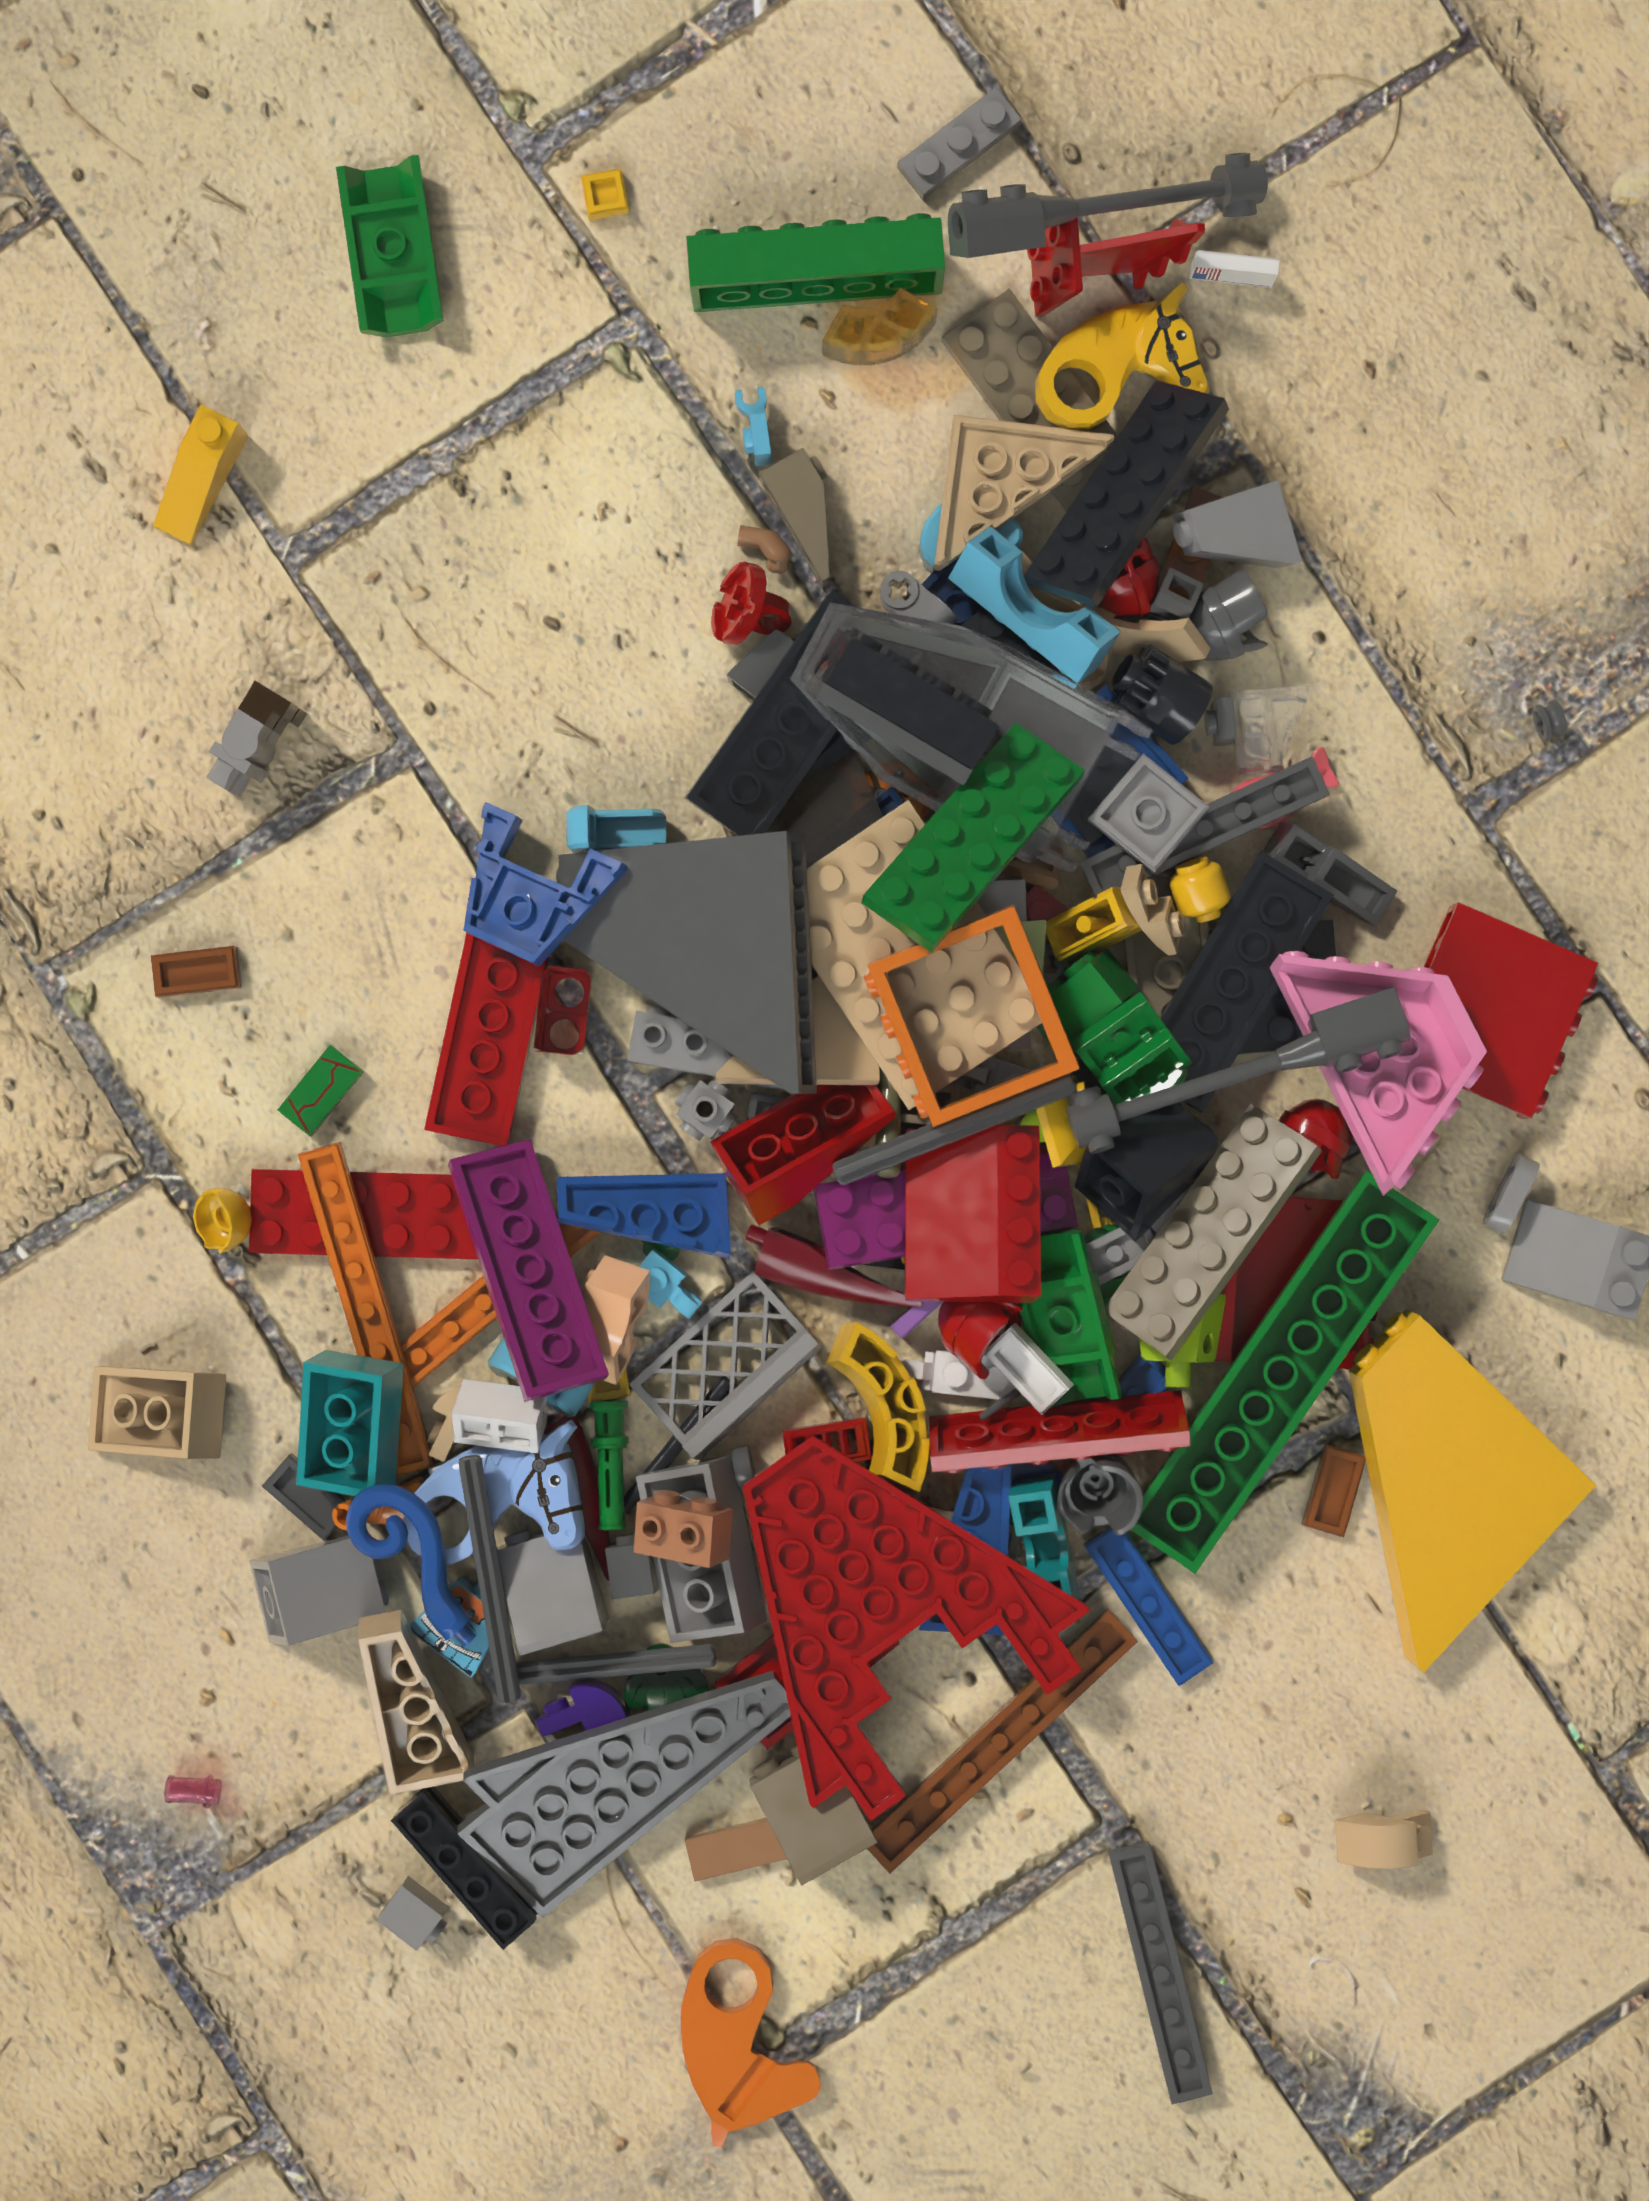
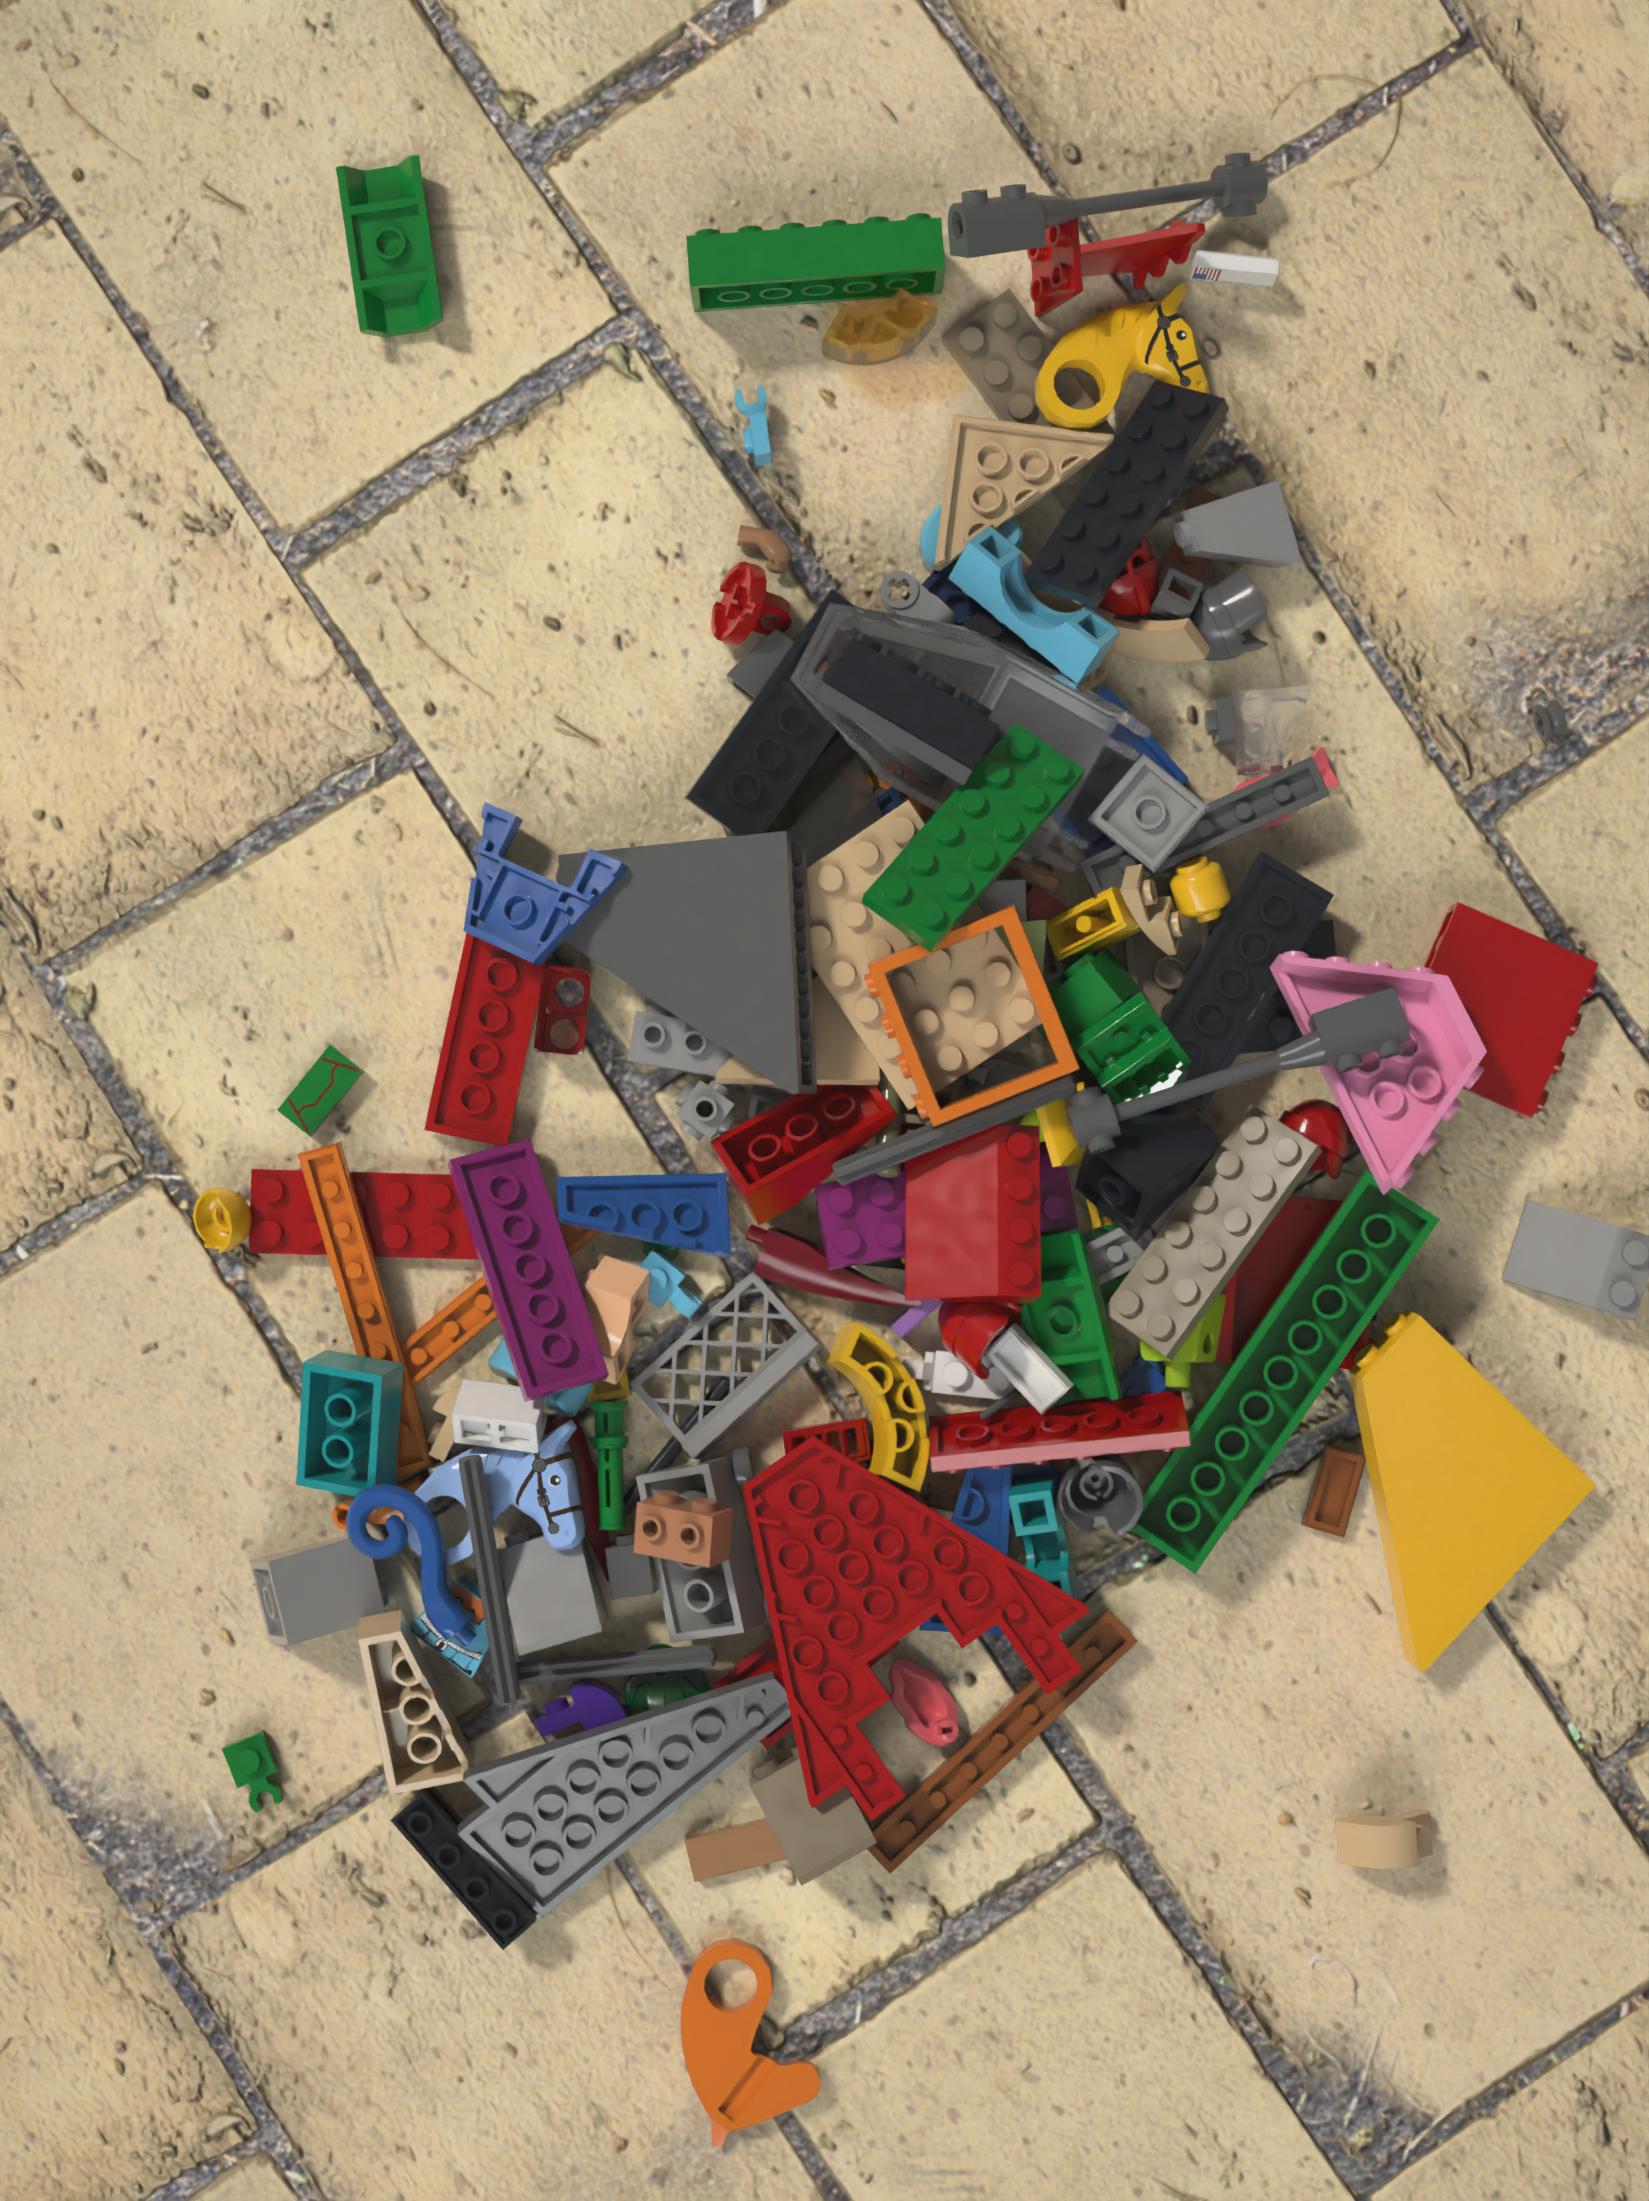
(157, 1412): tan slope -> none
(193, 1790): clear pink pin -> none
(196, 971): dark orange tile -> none
(199, 473): yellow slope -> none
(251, 738): light grey hips -> none
(252, 1763): none -> green plate
(308, 1504): dark grey tile -> none
(414, 1914): light grey brick -> none
(605, 194): yellow tile -> none
(613, 828): medium azure animal -> none
(799, 499): dark tan slope -> none
(923, 1703): none -> coral arm
(959, 143): light grey plate -> none
(1148, 1604): blue tile -> none
(1160, 1972): dark grey plate -> none
(1161, 693): black gear -> none
(1353, 885): dark grey slope -> none
(1511, 1193): light grey beam -> none

